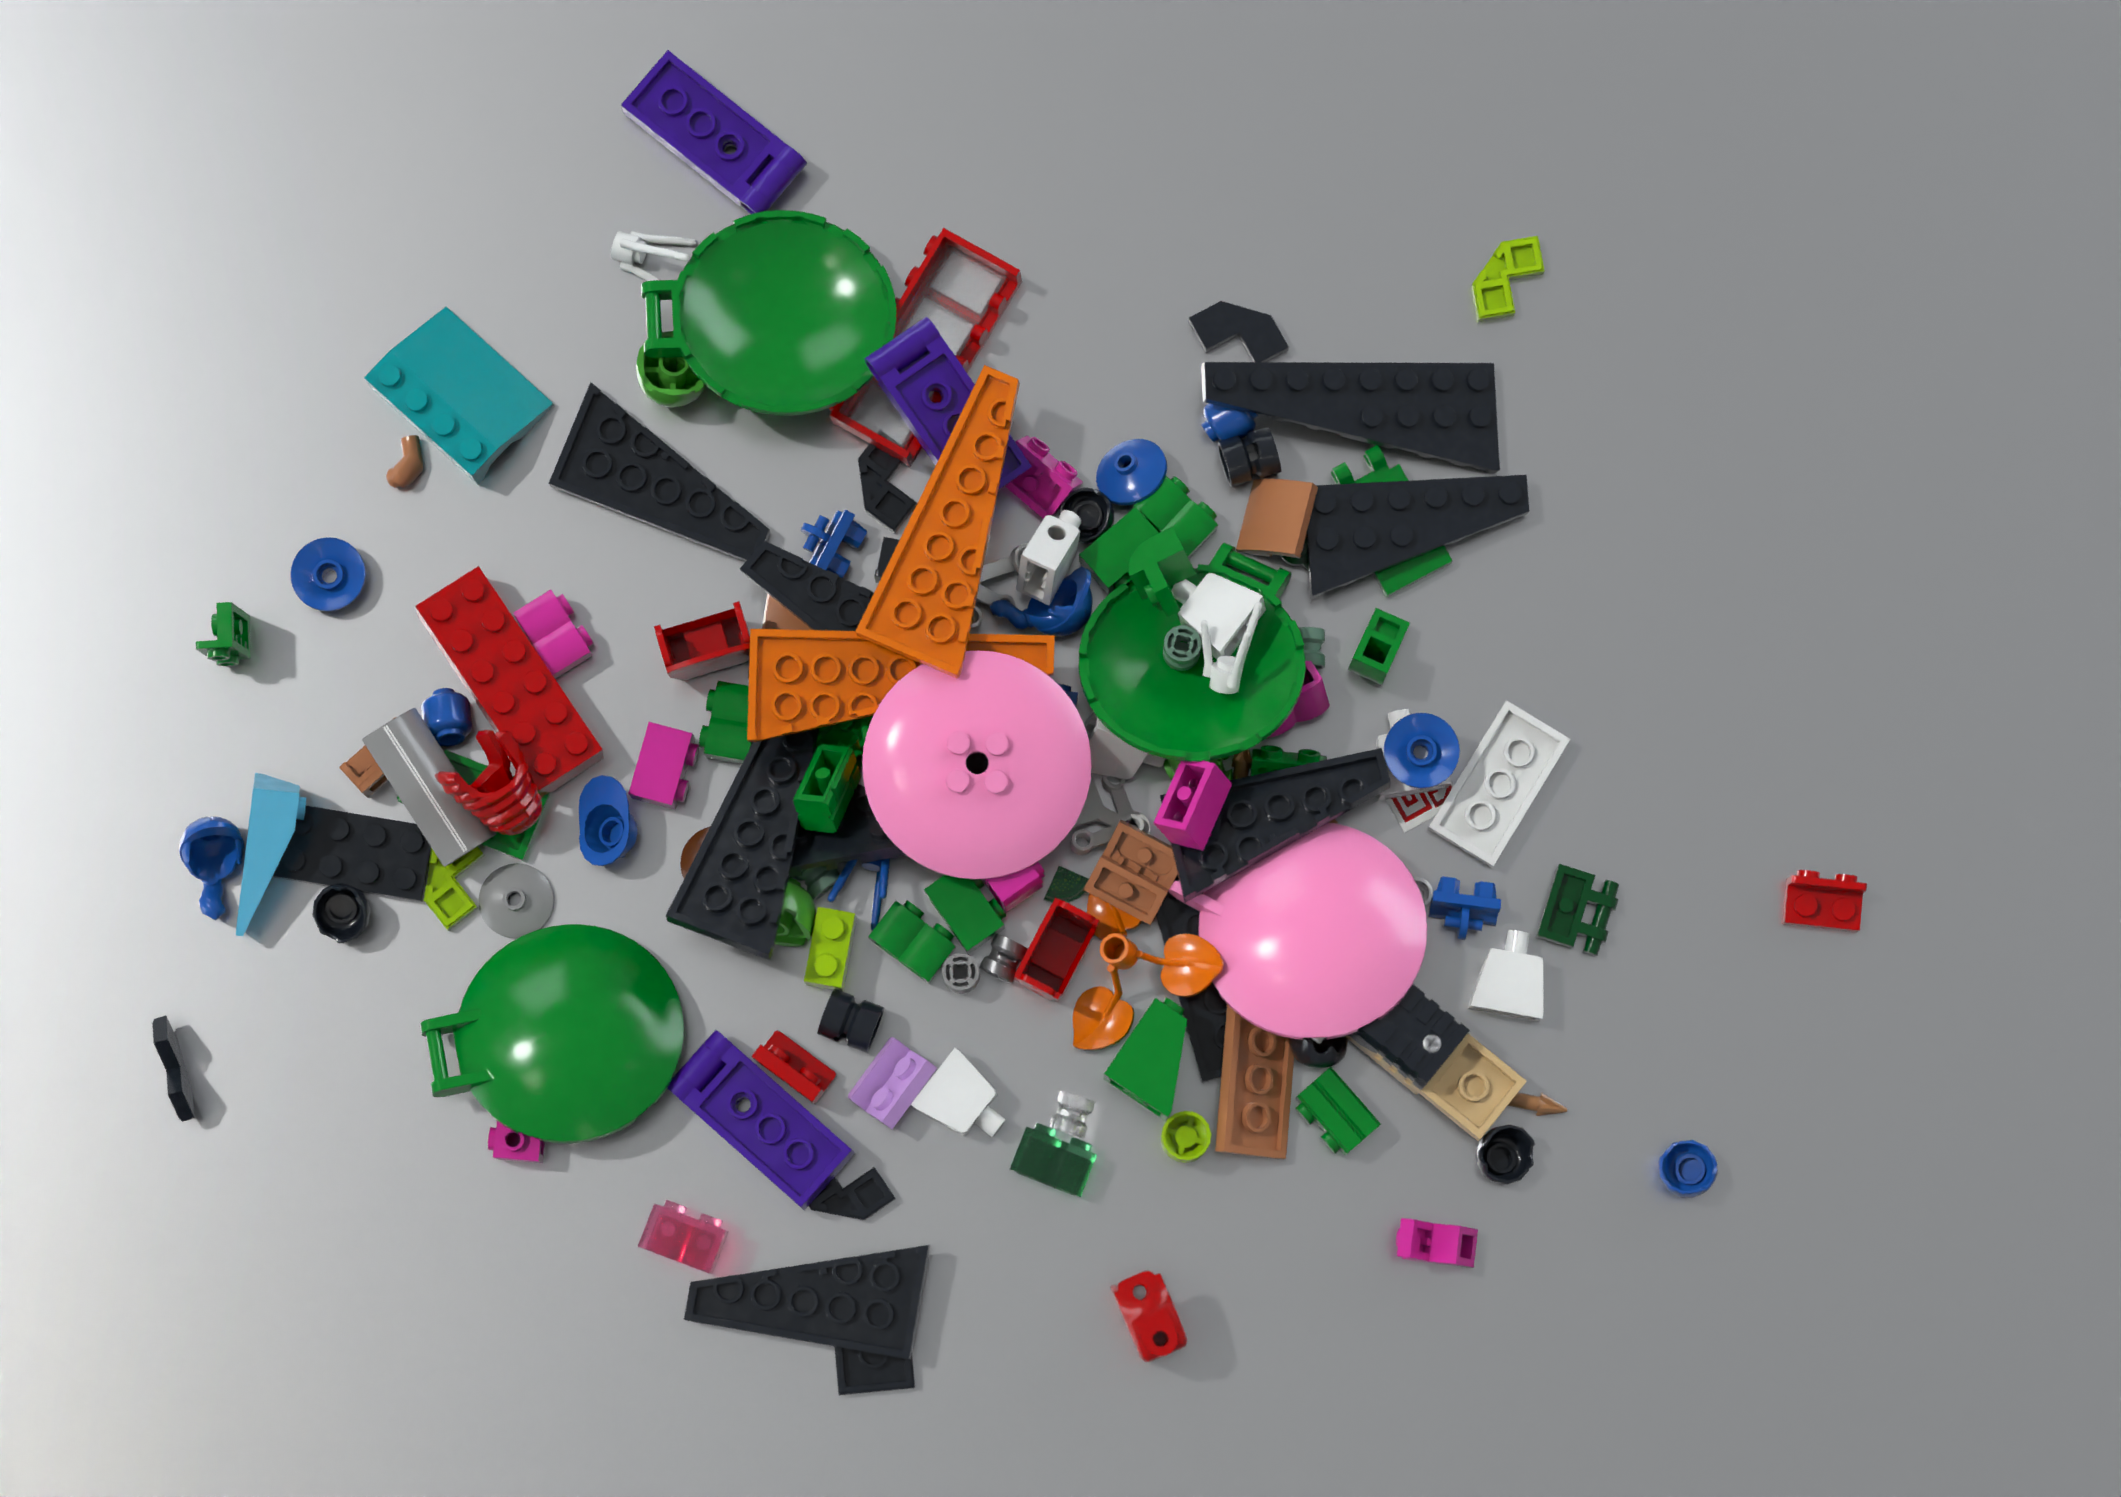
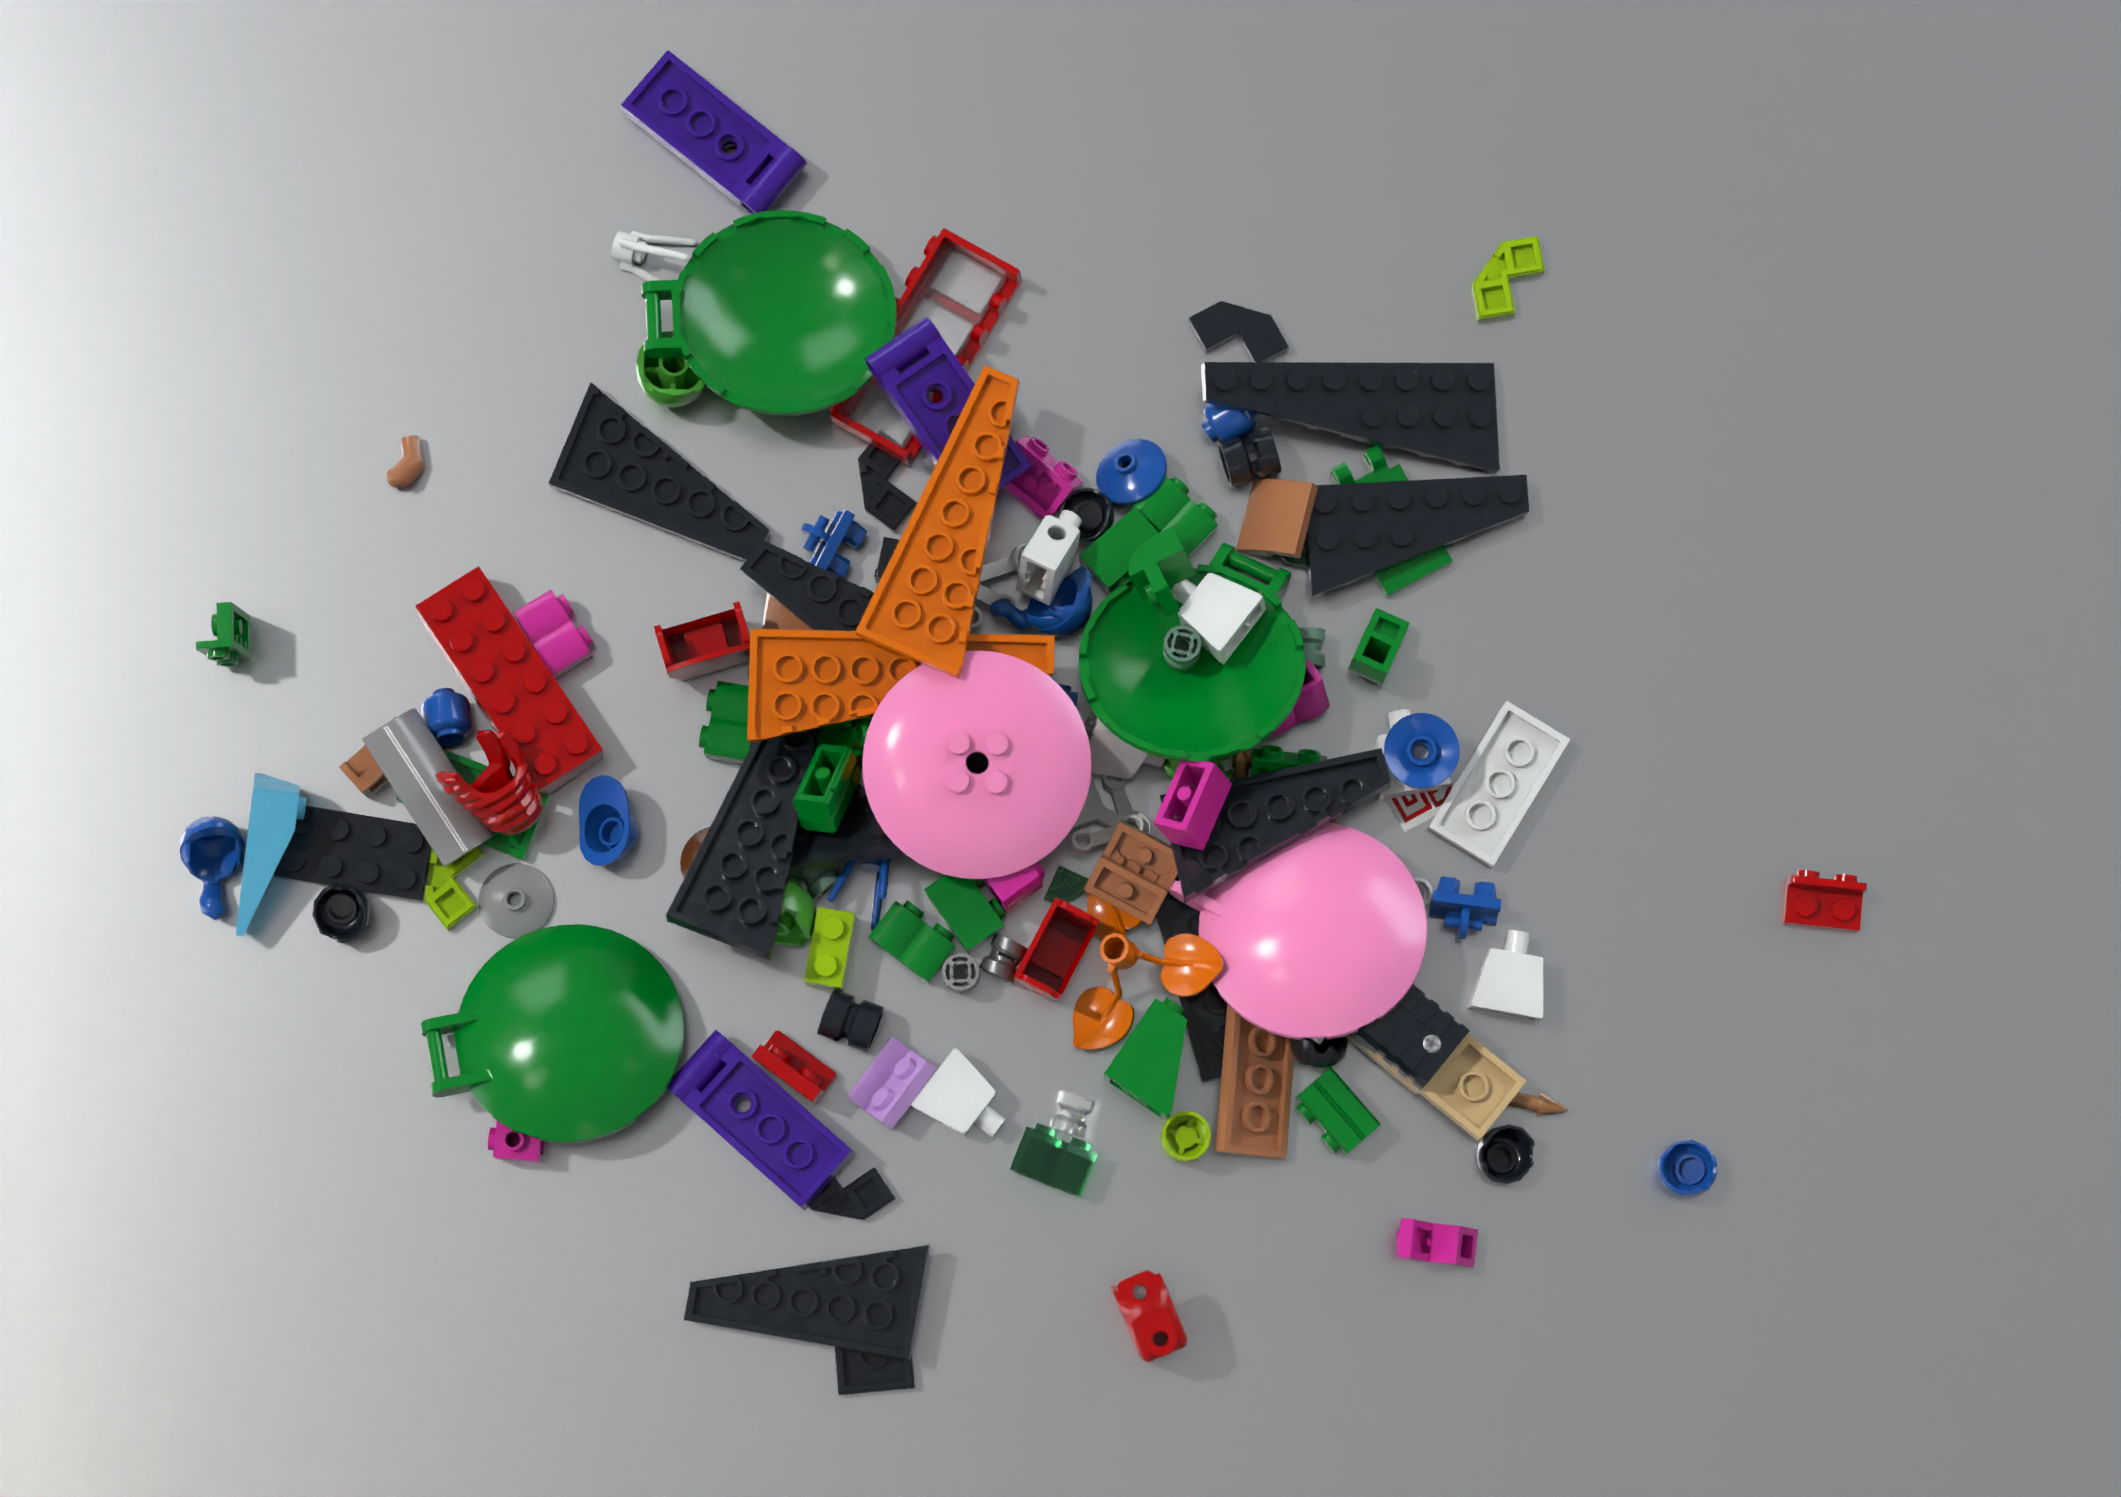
(177, 1079): black tile -> none
(315, 561): blue dish -> none
(458, 392): teal piece -> none
(663, 766): dark pink brick -> none
(683, 1237): clear pink brick -> none
(1227, 670): white plant -> none
(1567, 905): dark green plate -> none

